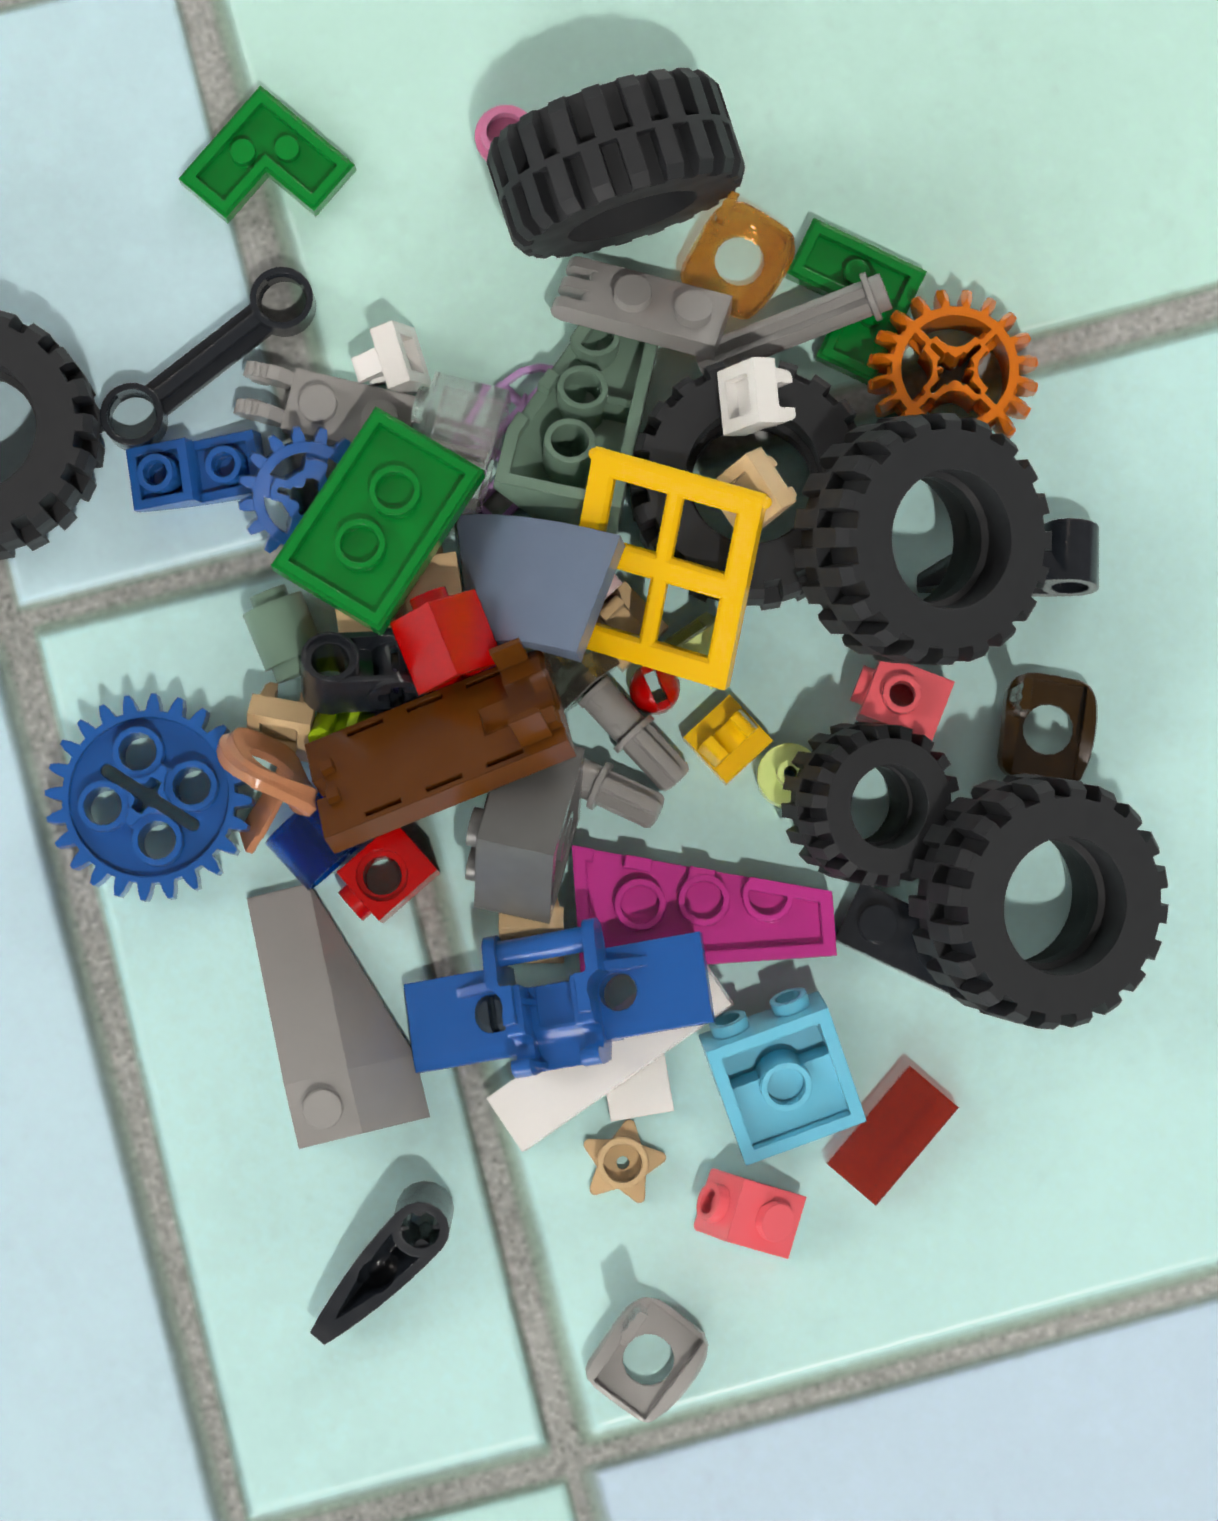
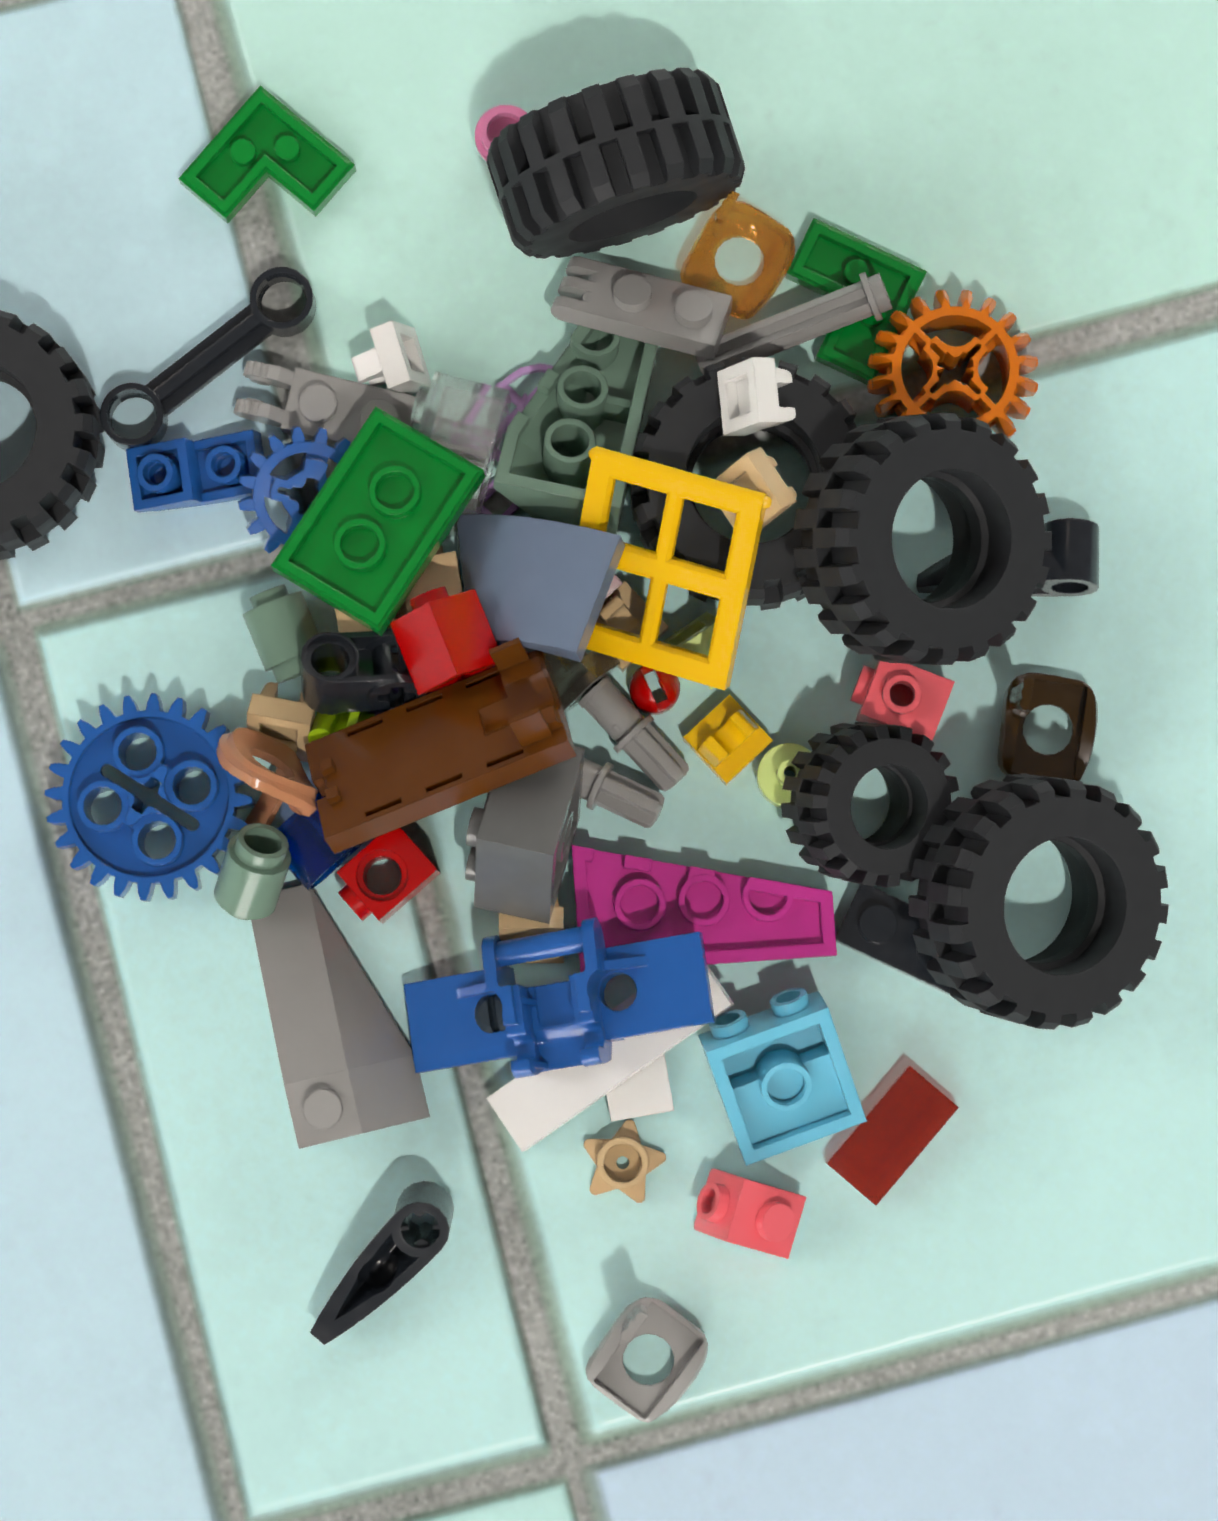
(253, 872): none -> sand green brick

